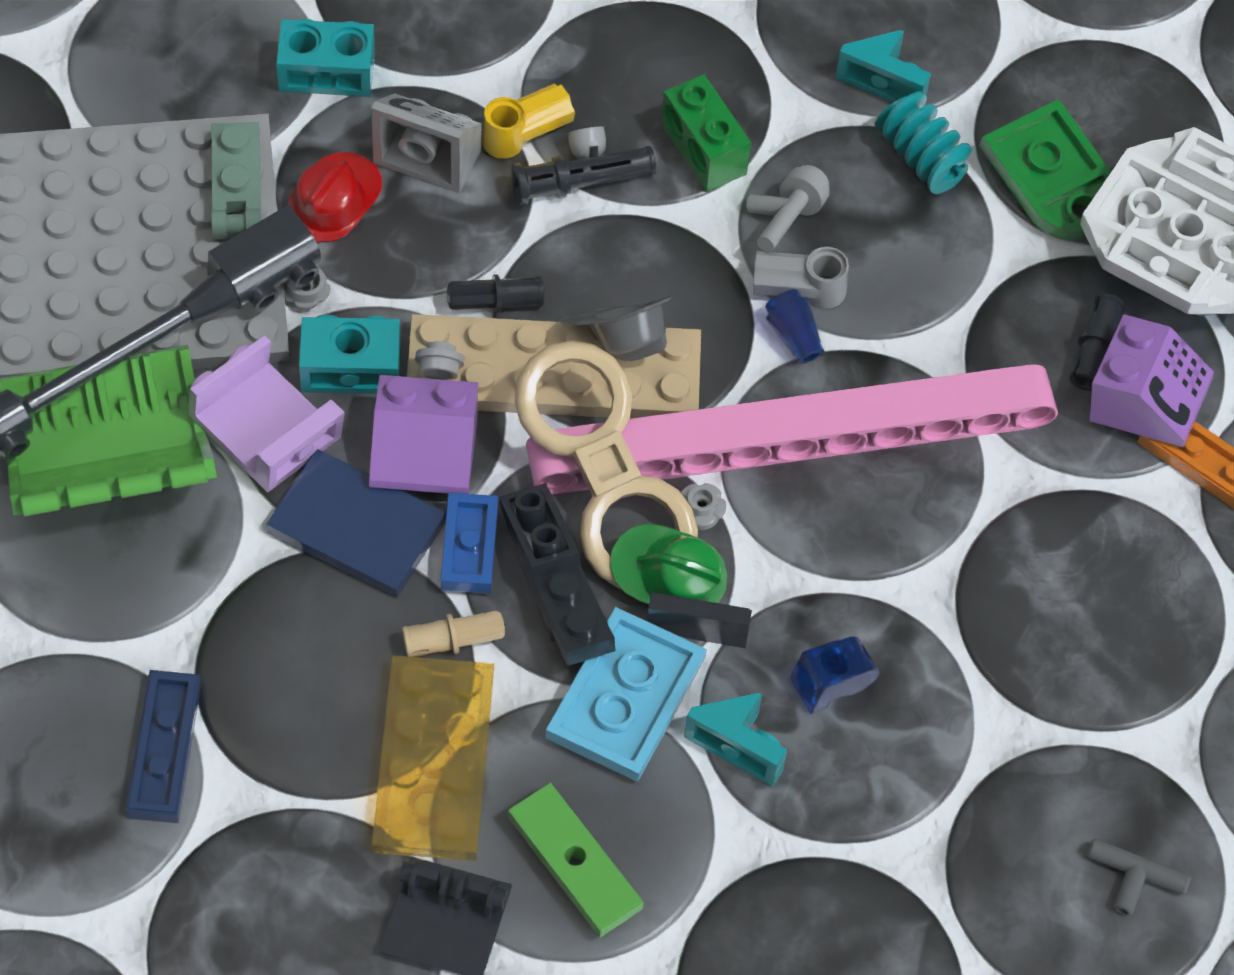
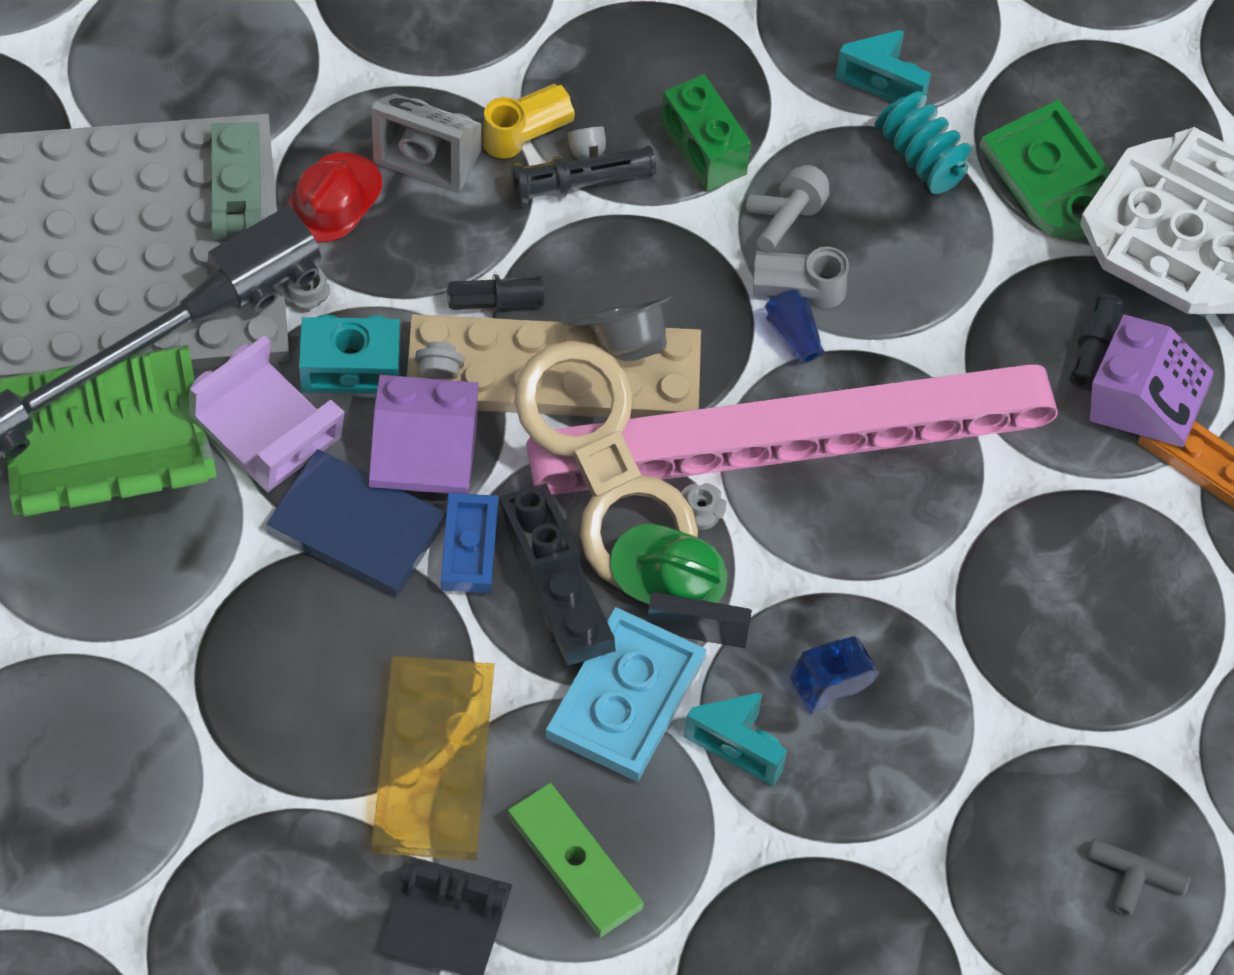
(163, 746): dark blue tile -> none
(325, 57): teal brick -> none
(452, 633): tan axle -> none

